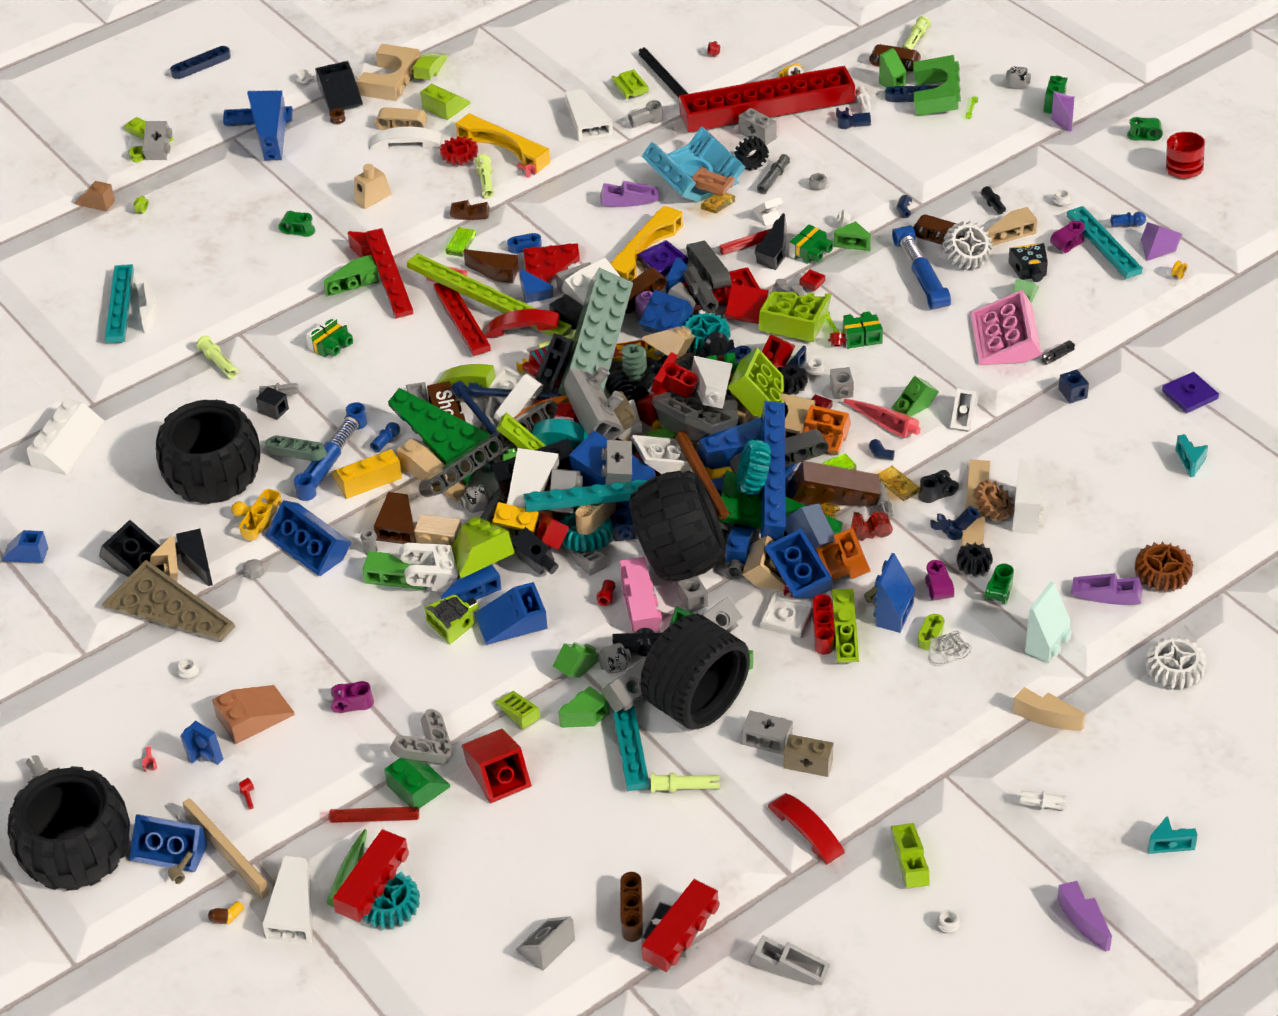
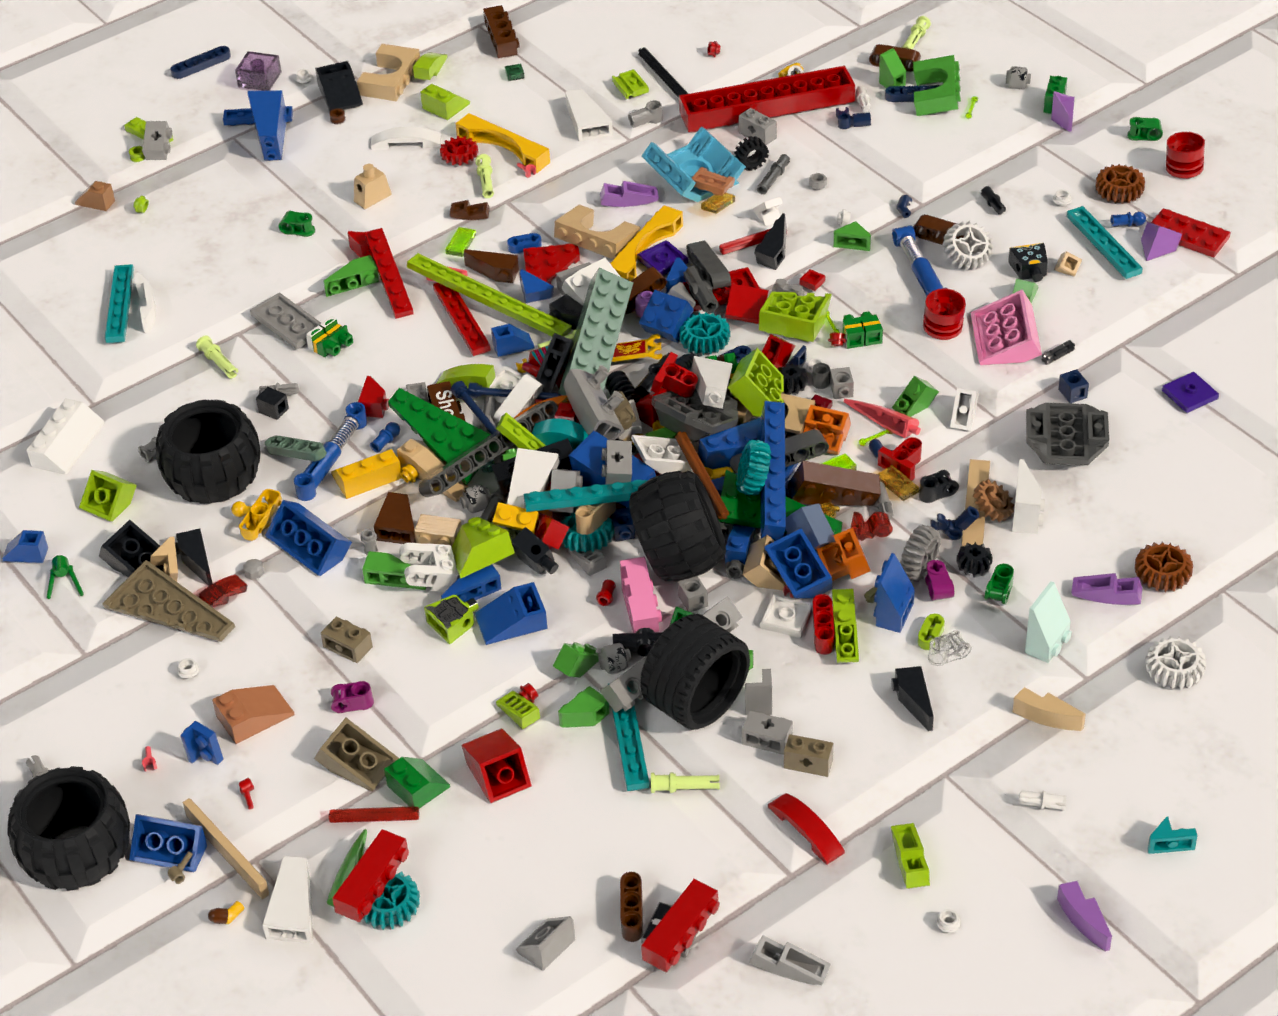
(60, 568): none -> green plant
(107, 495): none -> lime slope
(148, 450): none -> light grey bush
(219, 592): none -> clear red slope
(258, 71): none -> clear purple brick
(285, 319): none -> light grey plate
(346, 639): none -> dark tan brick
(355, 755): none -> dark tan slope
(373, 398): none -> red slope
(400, 117): tan beam -> none
(407, 746): light grey beam -> none
(409, 473): none -> yellow plate
(501, 31): none -> reddish brown brick
(510, 339): none -> blue slope
(514, 72): none -> clear green tile
(522, 318): red slope -> none
(528, 692): none -> red plate
(575, 226): none -> tan arch
(634, 363): sand green piece -> none
(671, 340): tan slope -> none
(716, 344): black piece -> none
(759, 695): none -> light grey panel
(810, 244): green hips -> none
(821, 375): none -> dark grey beam
(862, 441): none -> clear neon green hinge
(902, 457): none -> red tile
(913, 694): none -> black slope
(919, 550): none -> light grey gear
(944, 314): none -> red wheel
(1013, 226): tan slope -> none
(1067, 432): none -> dark grey piece
(1068, 236): magenta piece -> none
(1068, 264): none -> tan slope
(1120, 183): none -> dark orange gear
(1179, 269): yellow bush -> none
(1190, 456): teal slope -> none
(1195, 234): none -> red plate

